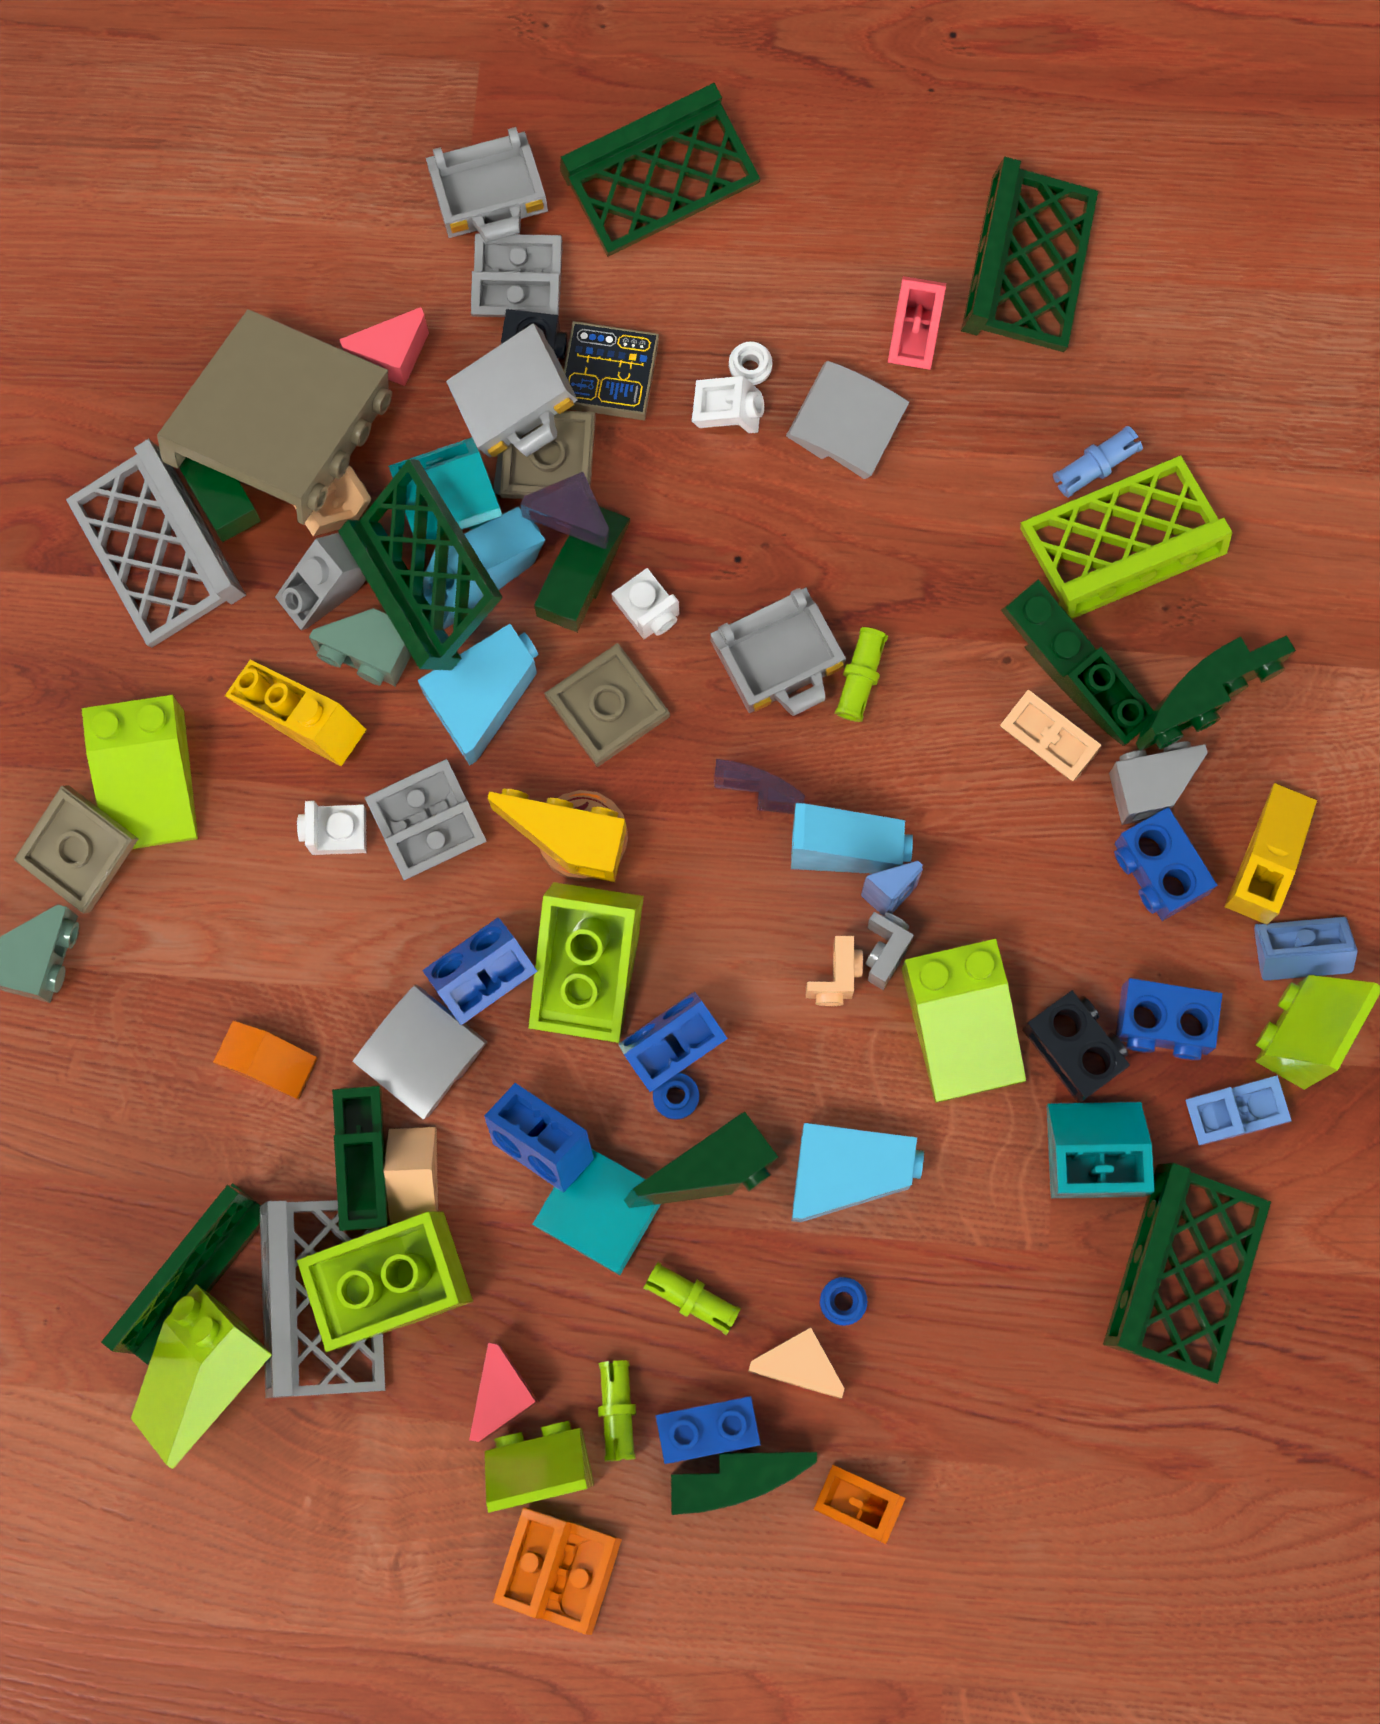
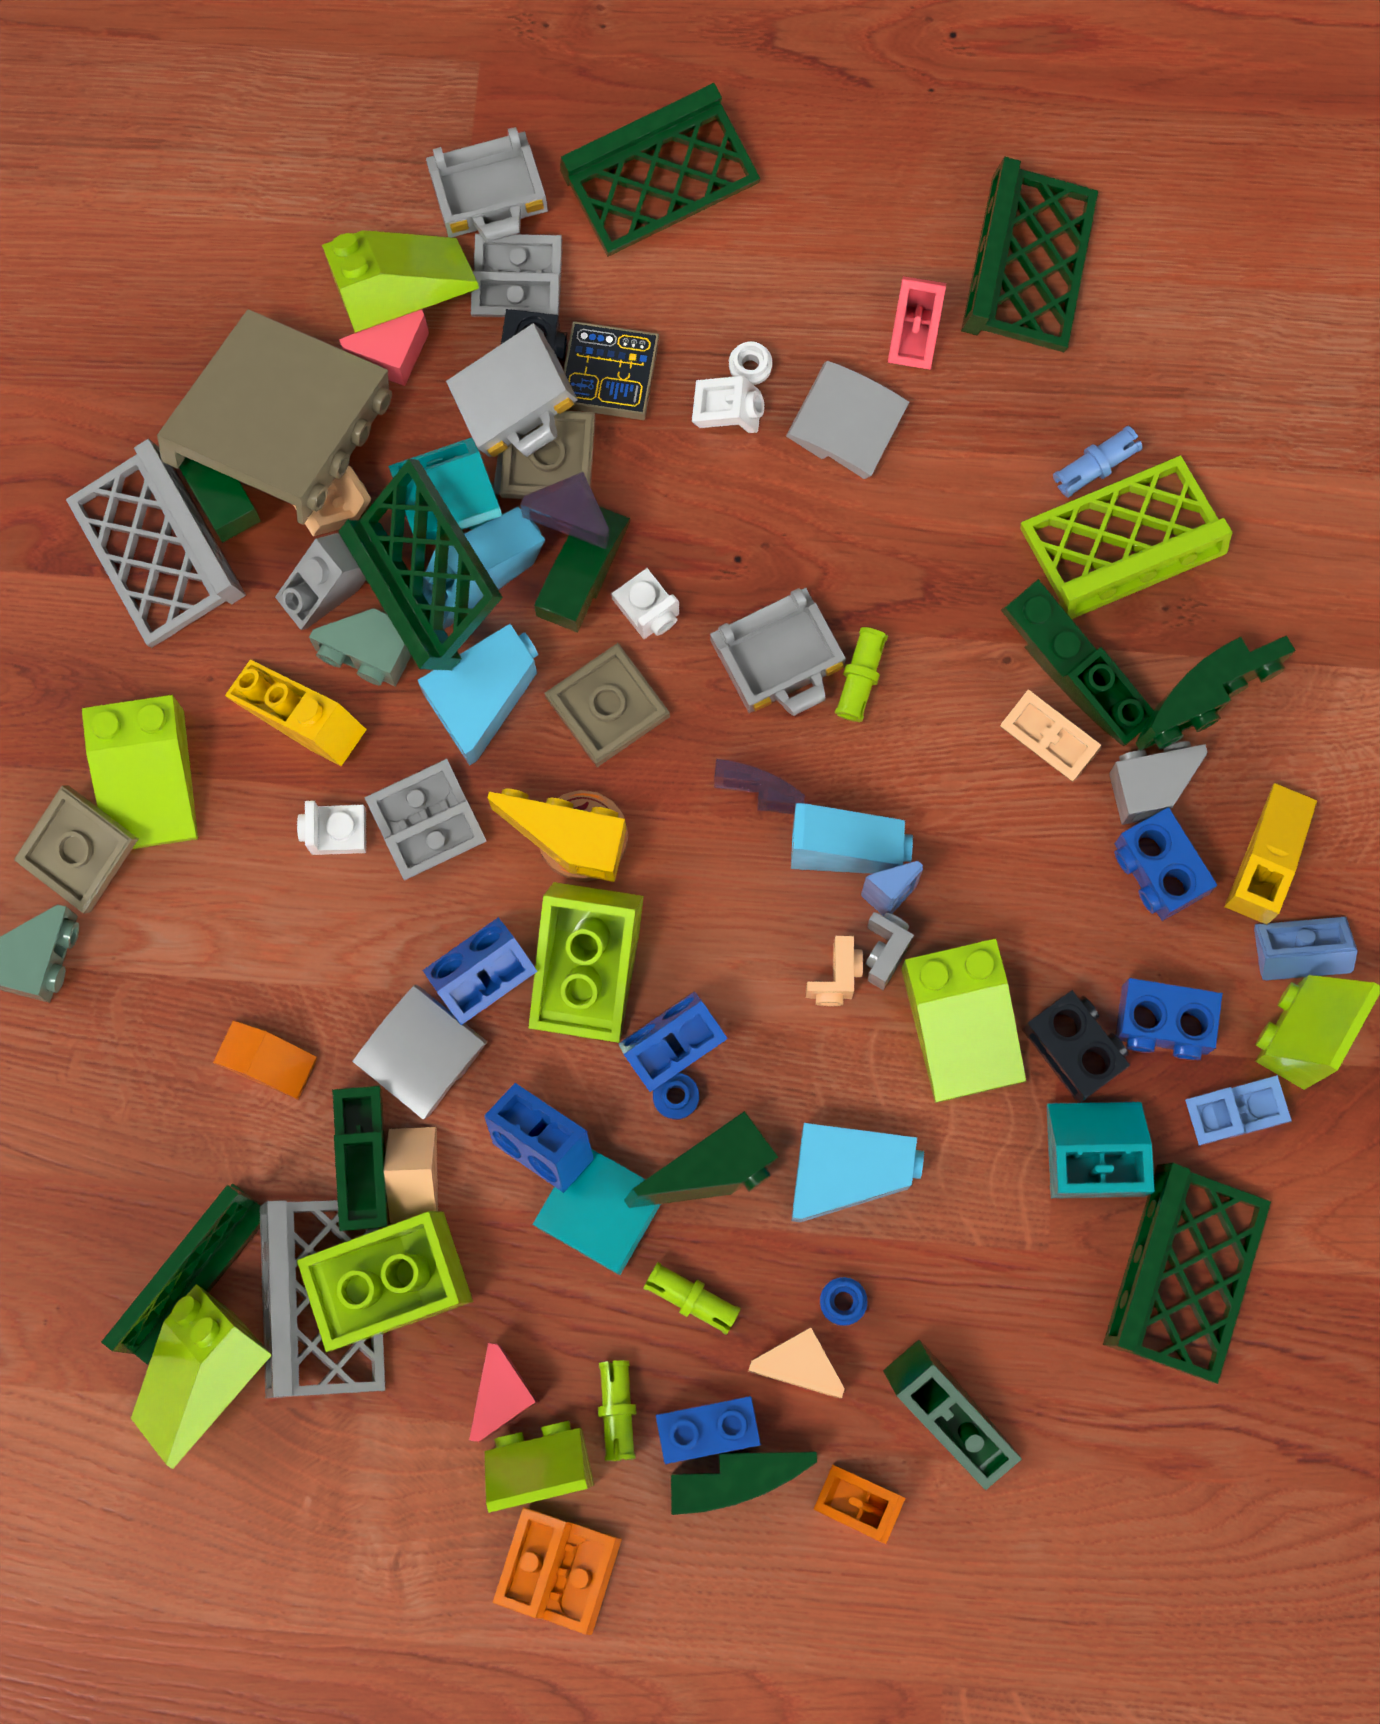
(395, 274): none -> lime slope
(951, 1414): none -> dark green slope

